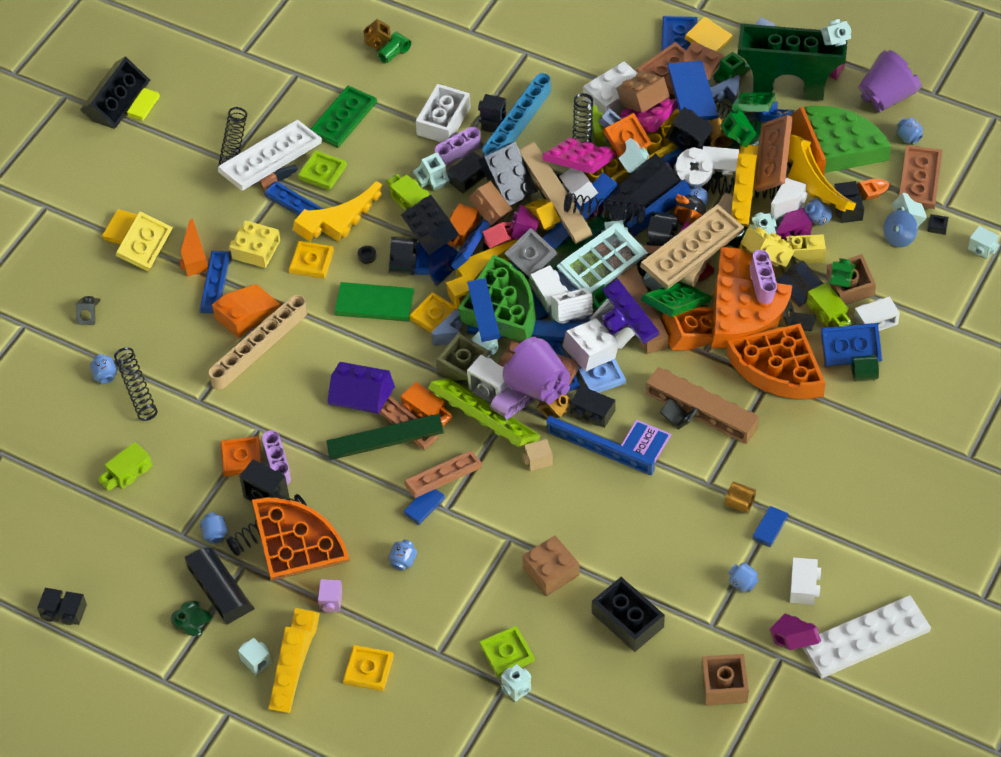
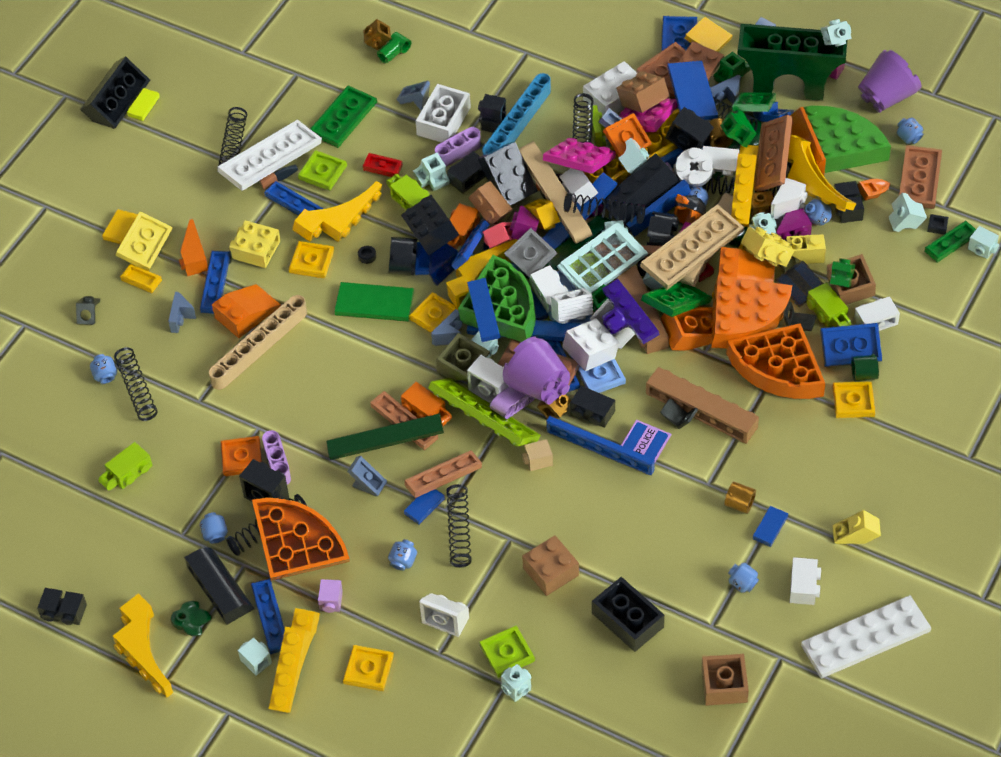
(135, 643): none -> yellow arch
(141, 278): none -> yellow tile
(180, 309): none -> sand blue slope
(269, 614): none -> blue tile
(360, 387): dark purple slope -> none
(366, 477): none -> sand blue slope
(382, 165): none -> red plate
(415, 93): none -> sand blue slope
(444, 614): none -> white slope
(455, 527): none -> black piece
(761, 202): none -> pearl gold brick
(763, 276): lavender beam -> none
(794, 633): magenta slope -> none
(853, 399): none -> yellow tile
(857, 529): none -> light yellow slope
(907, 228): medium blue dish -> none
(950, 241): none -> green tile

